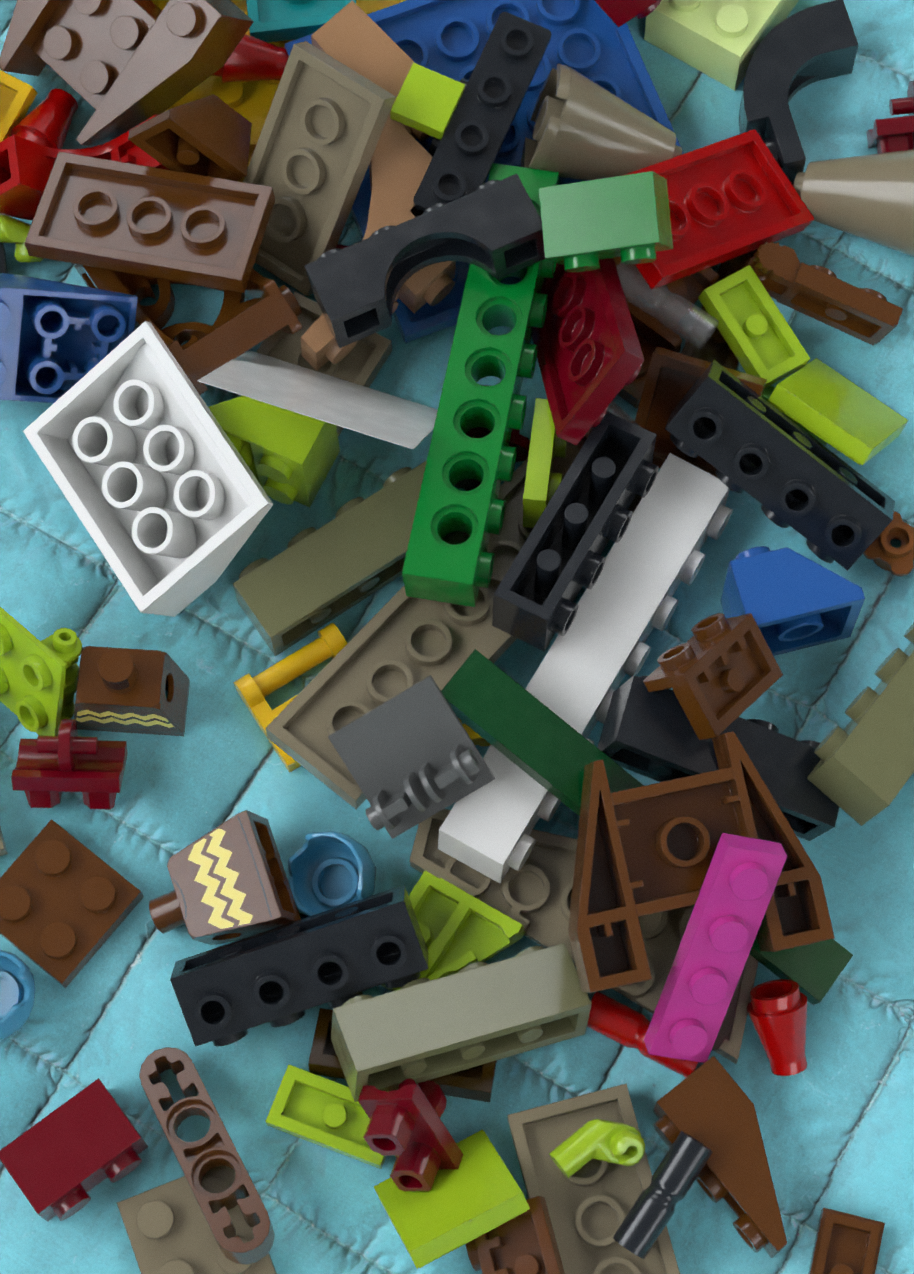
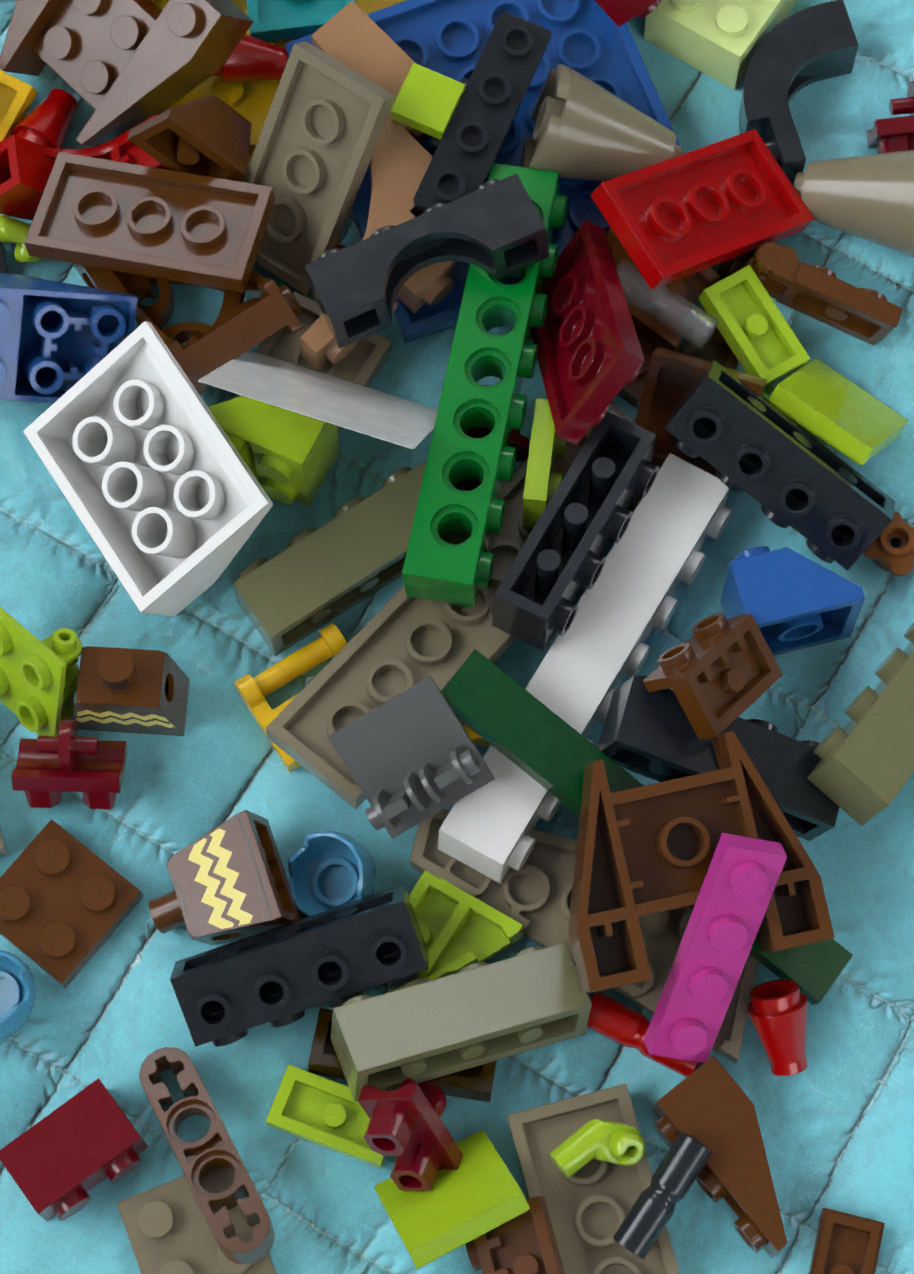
(606, 220): brick -> none

